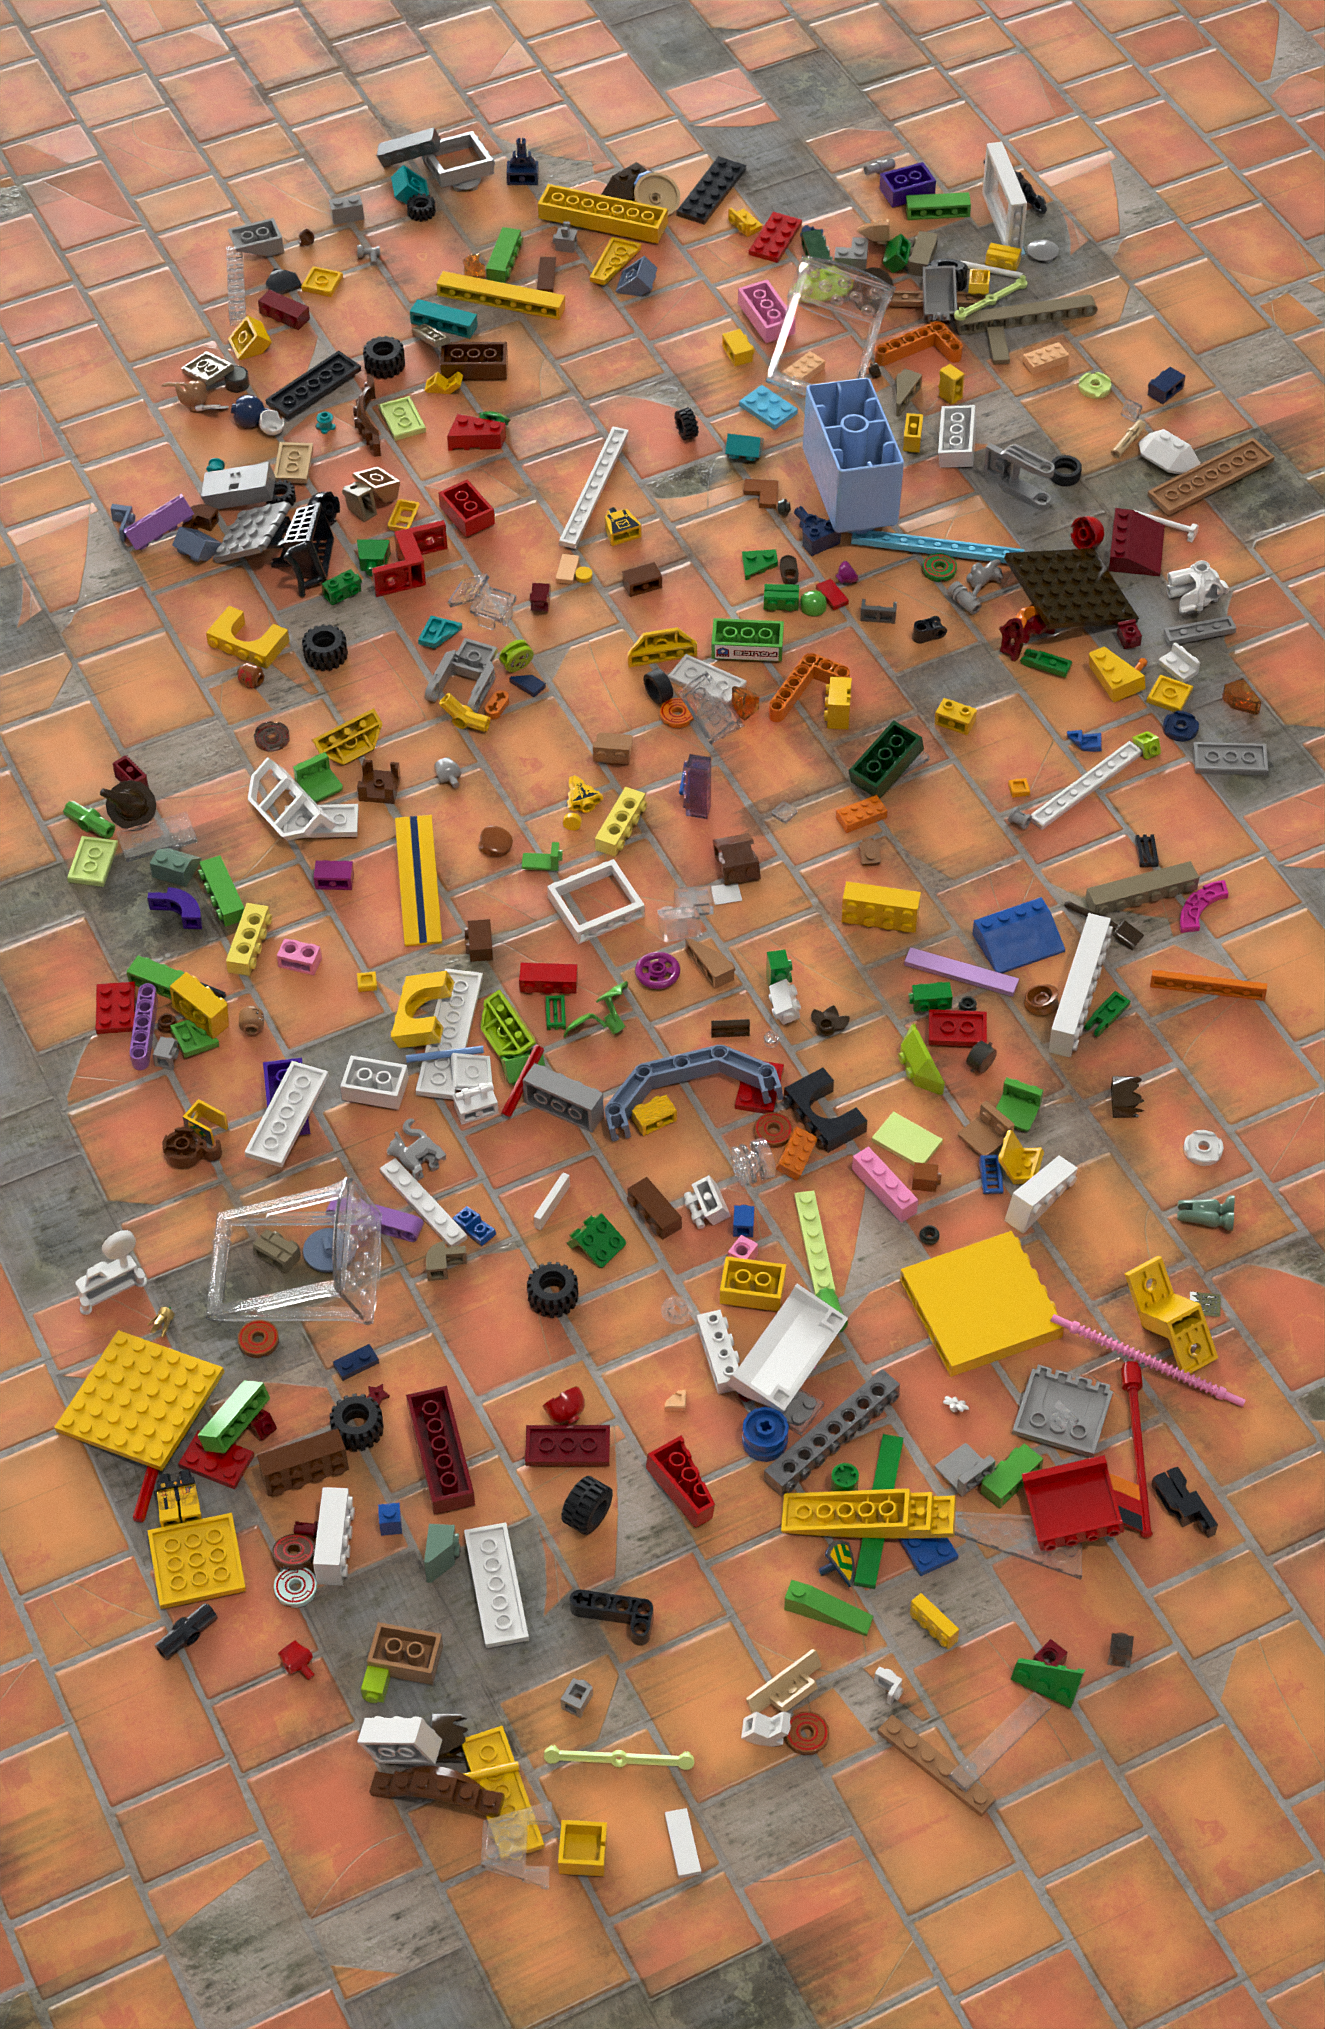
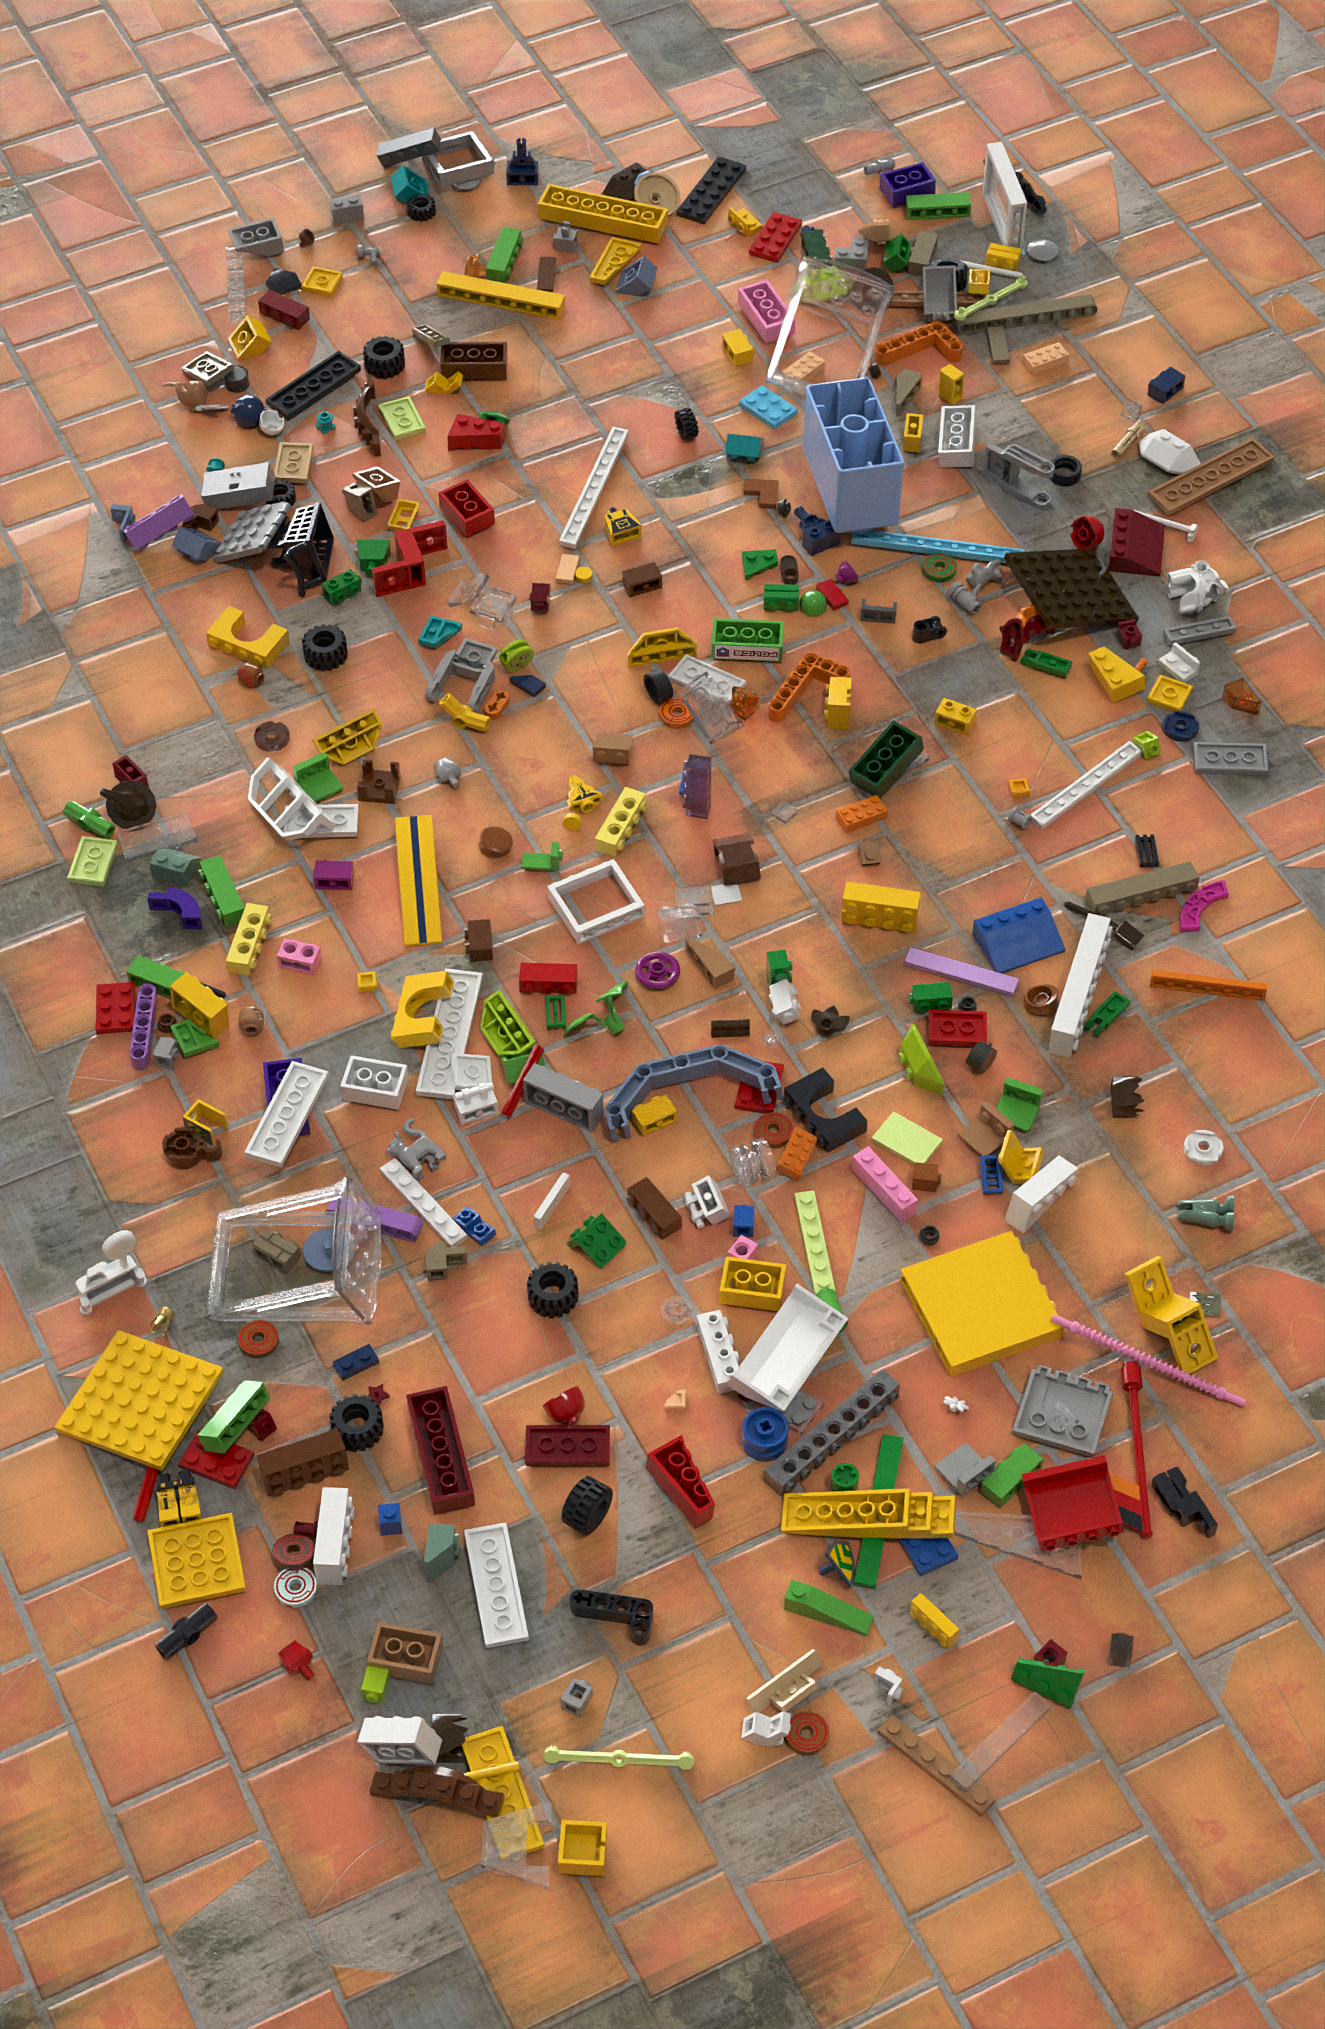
(329, 504): black cylinder -> none
(443, 1054): medium blue bar -> none
(444, 318): teal brick -> none
(682, 1843): white tile -> none
(1086, 742): blue slope -> none
(1096, 392): yellowish green tile -> none

